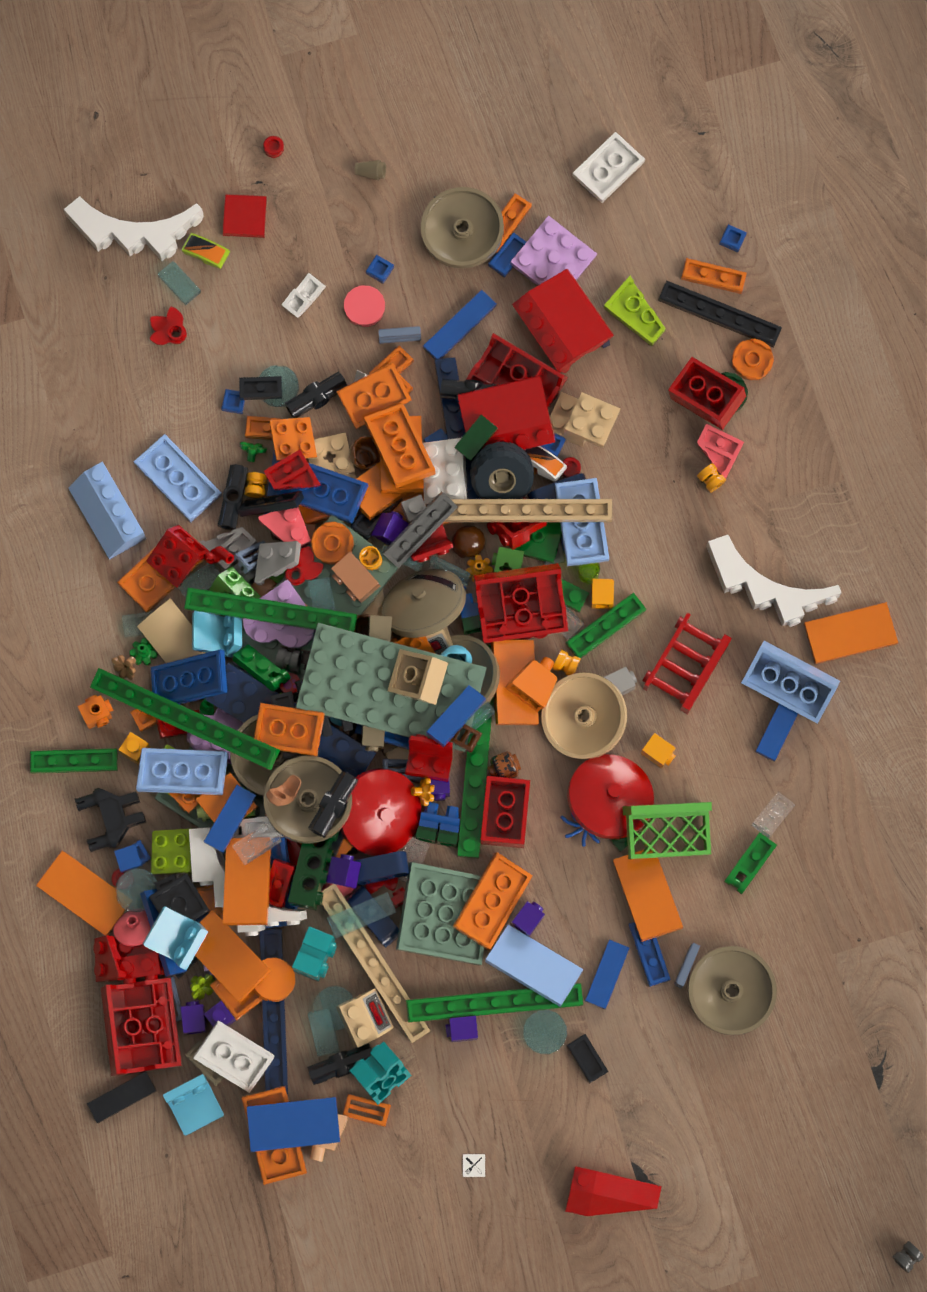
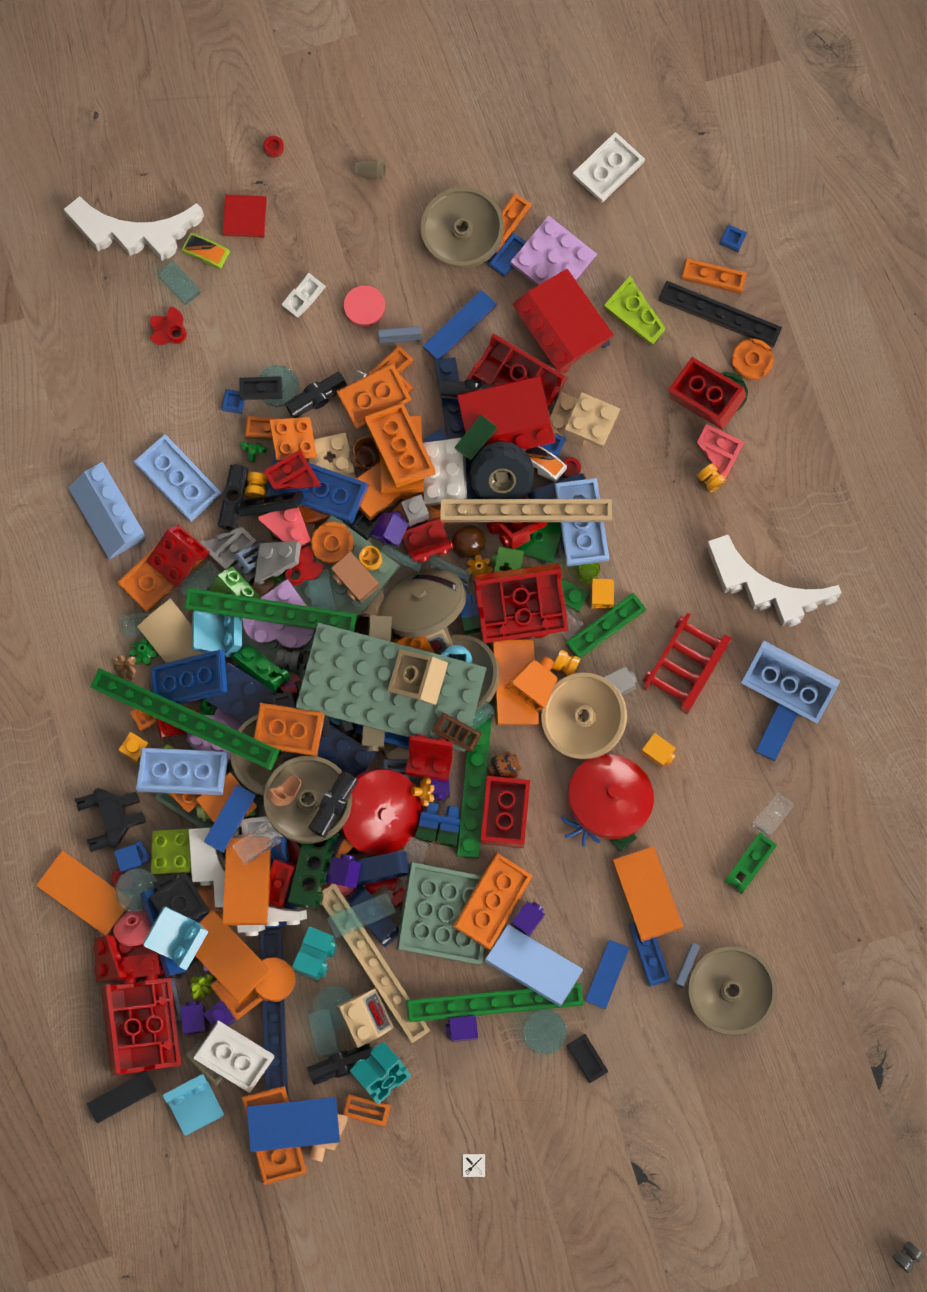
(73, 761): green tile -> none
(89, 708): orange brick -> none
(217, 554): red arm -> none
(380, 269): blue tile -> none
(420, 529): dark grey plate -> none
(456, 716): blue tile -> none
(604, 1193): red wedge -> none
(673, 811): bright green fence -> none
(850, 633): orange tile -> none

